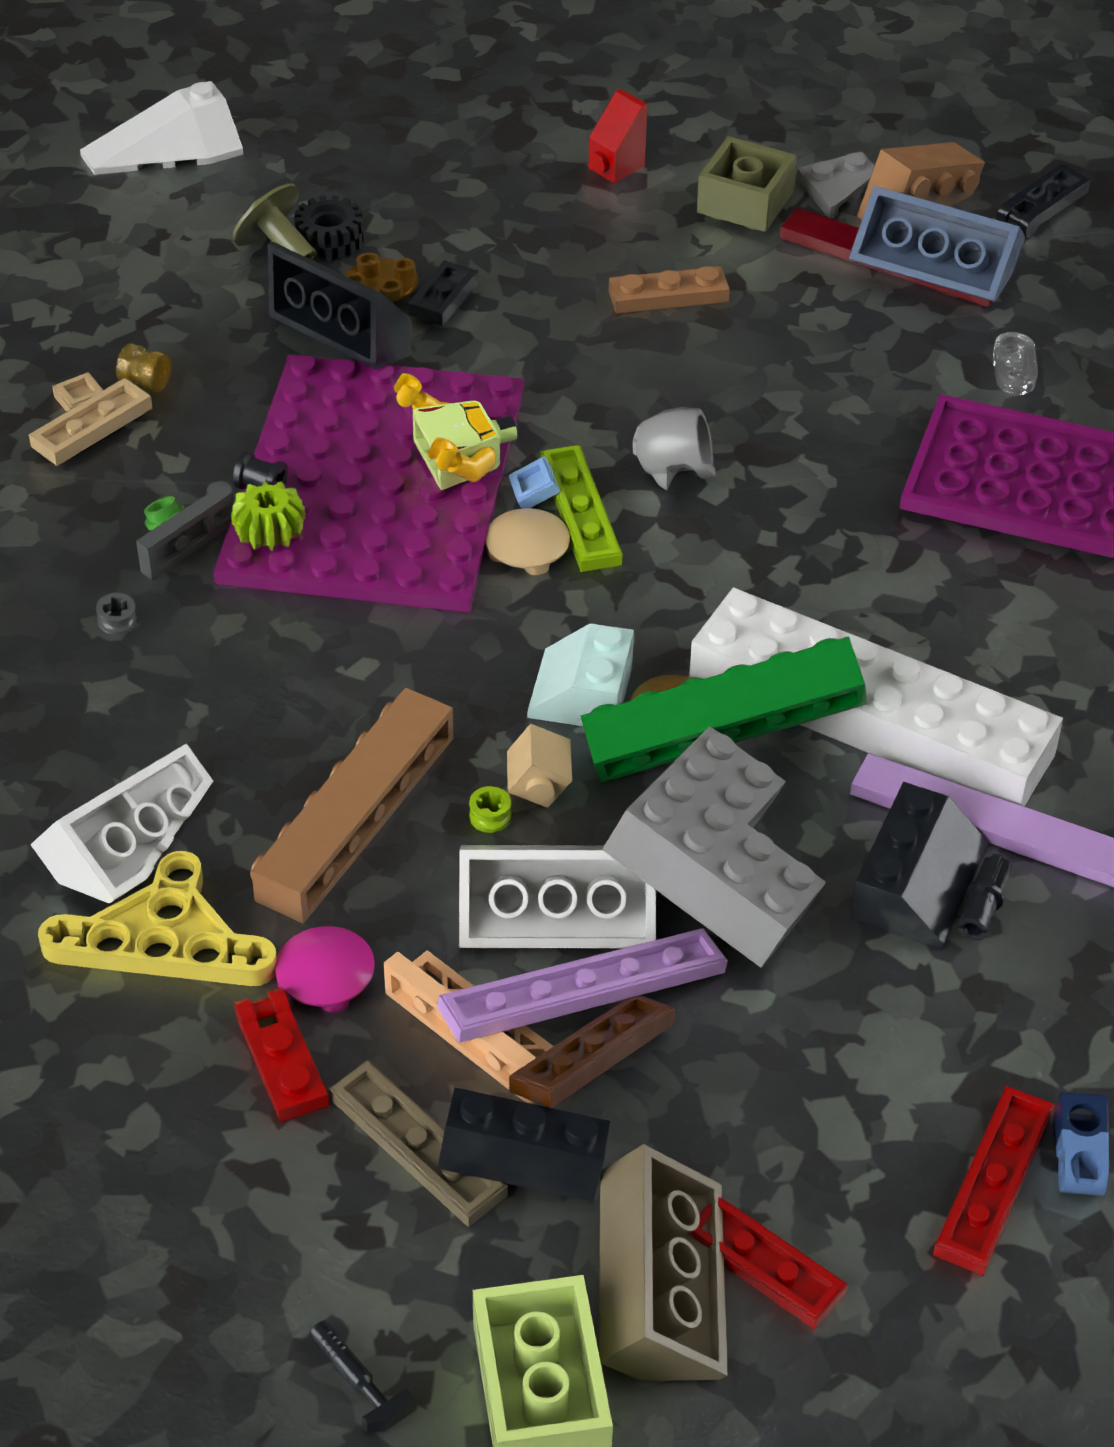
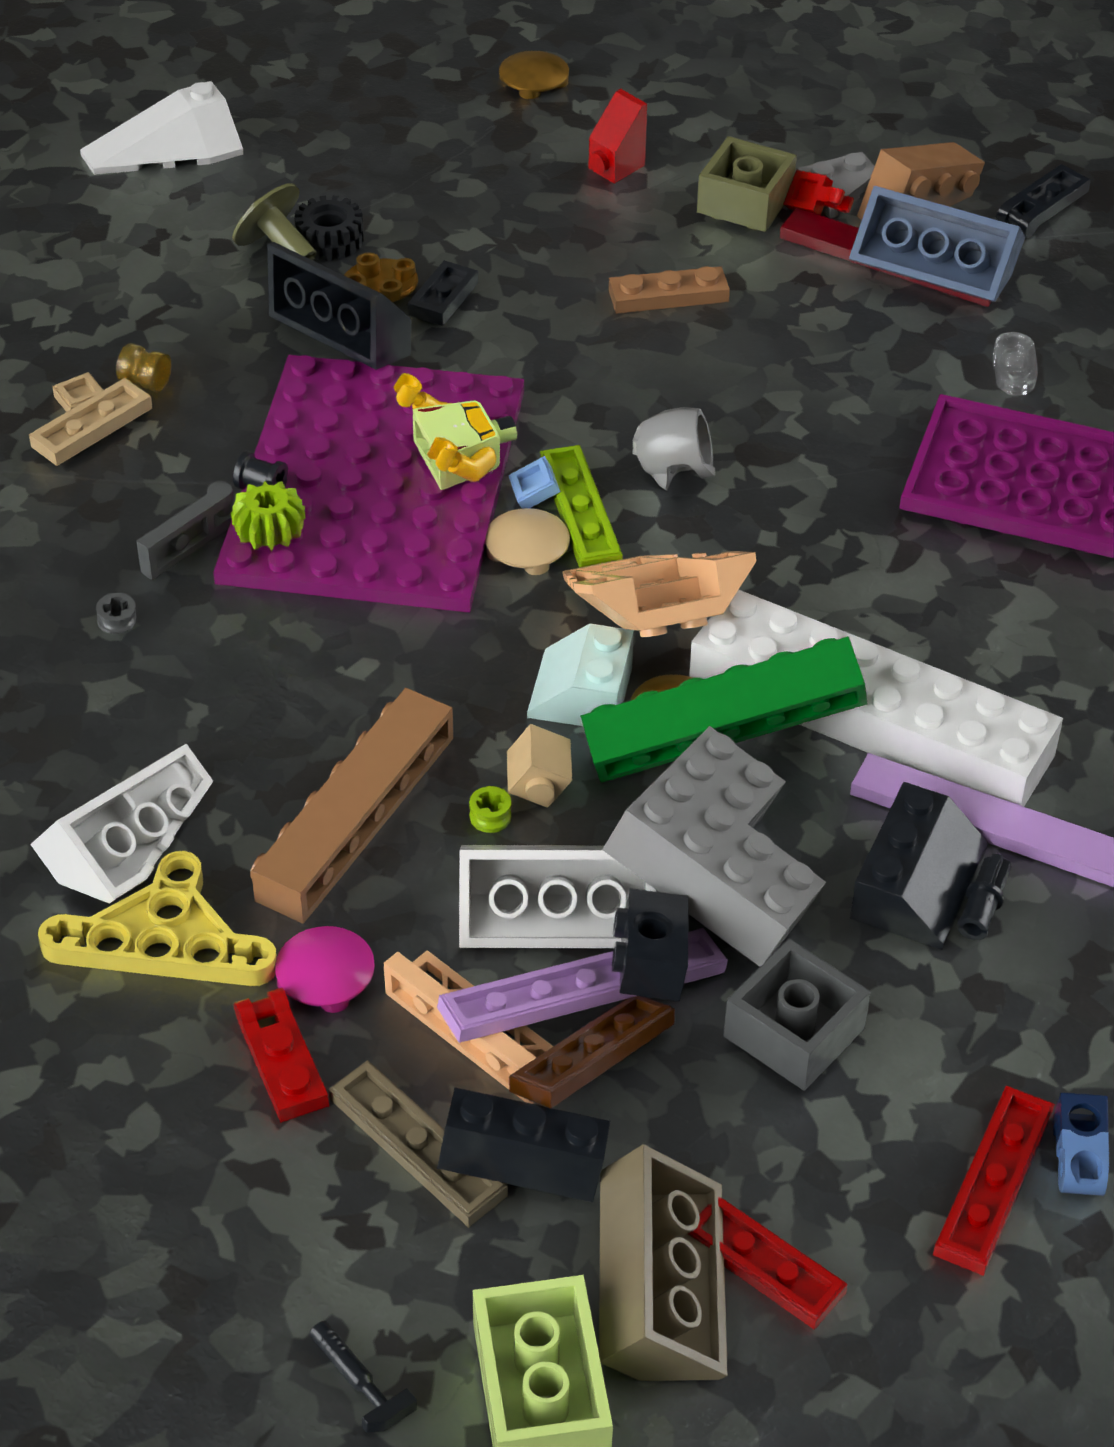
(161, 511): bright green plate -> none
(534, 72): none -> pearl gold dish
(652, 944): none -> black brick
(662, 589): none -> light nougat wedge
(796, 1014): none -> dark grey brick
(813, 192): none -> red plate

